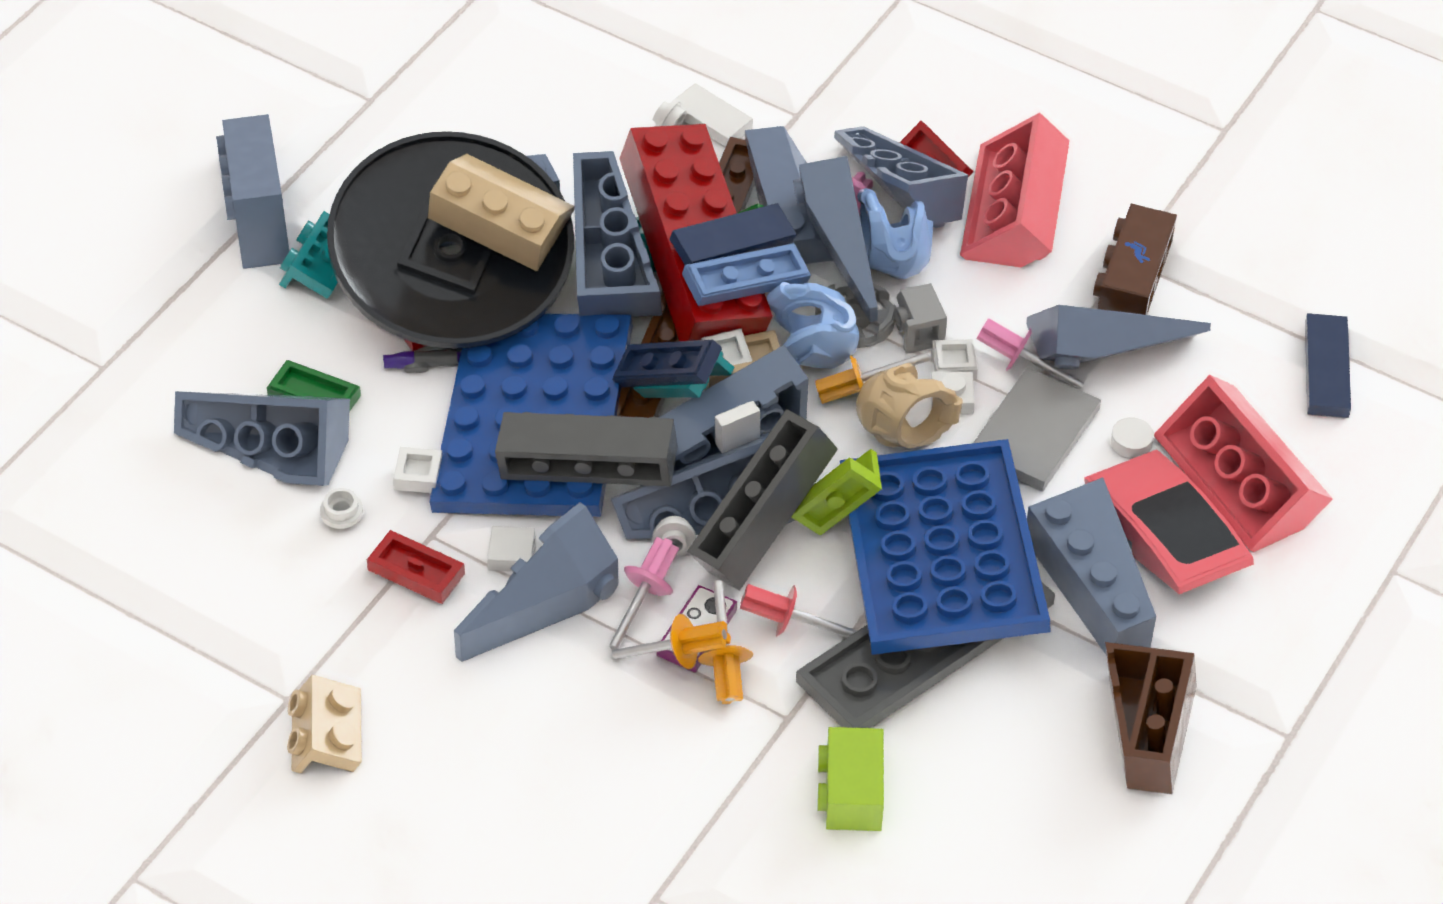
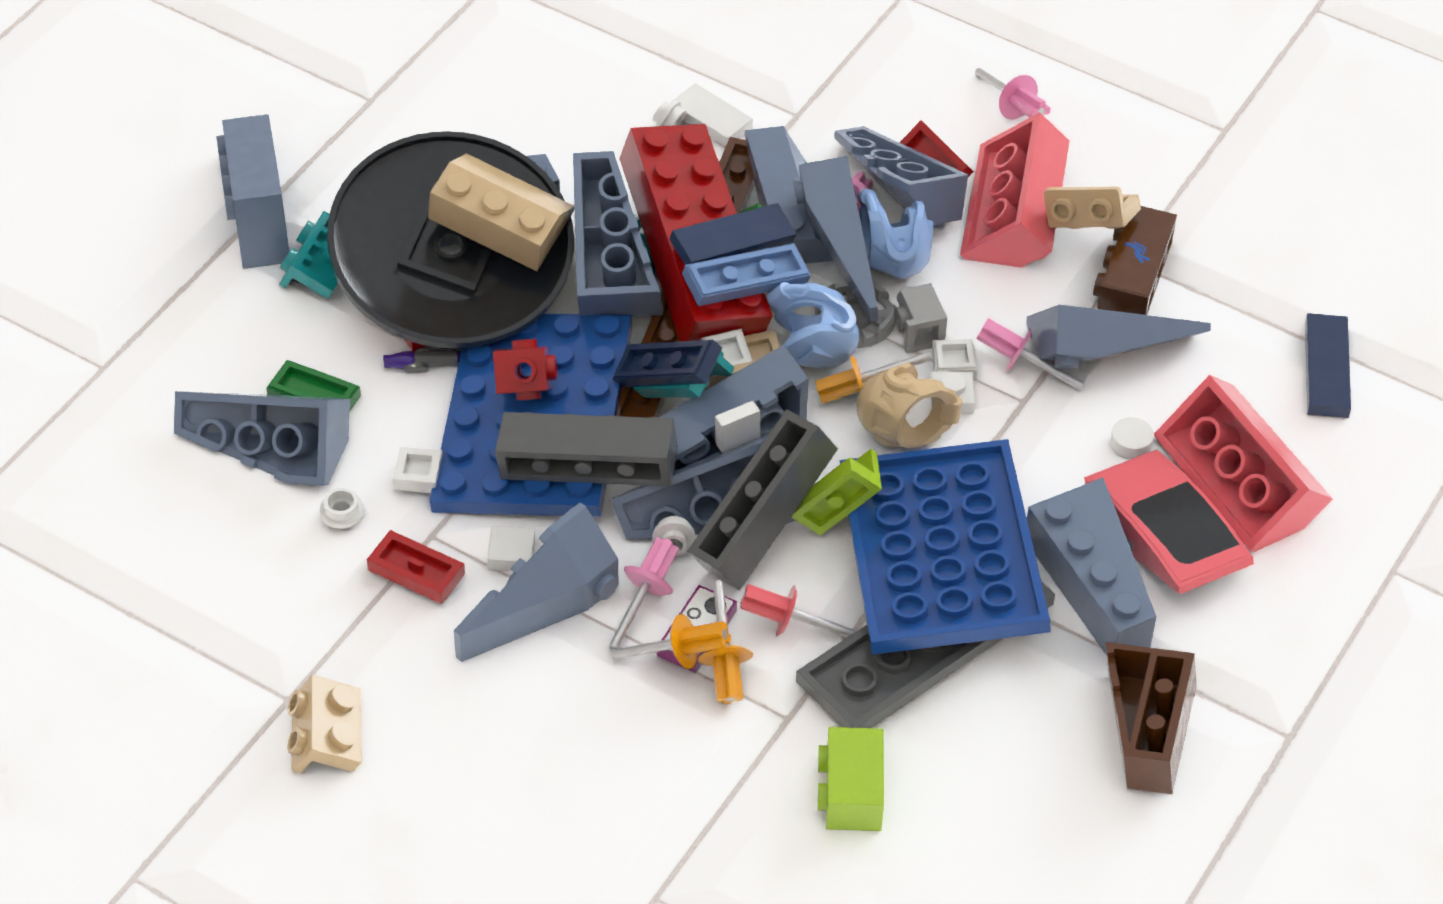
(509, 374): none -> red brick
(1017, 96): none -> bright pink piece
(1041, 423): light grey tile -> none
(1089, 207): none -> tan bracket

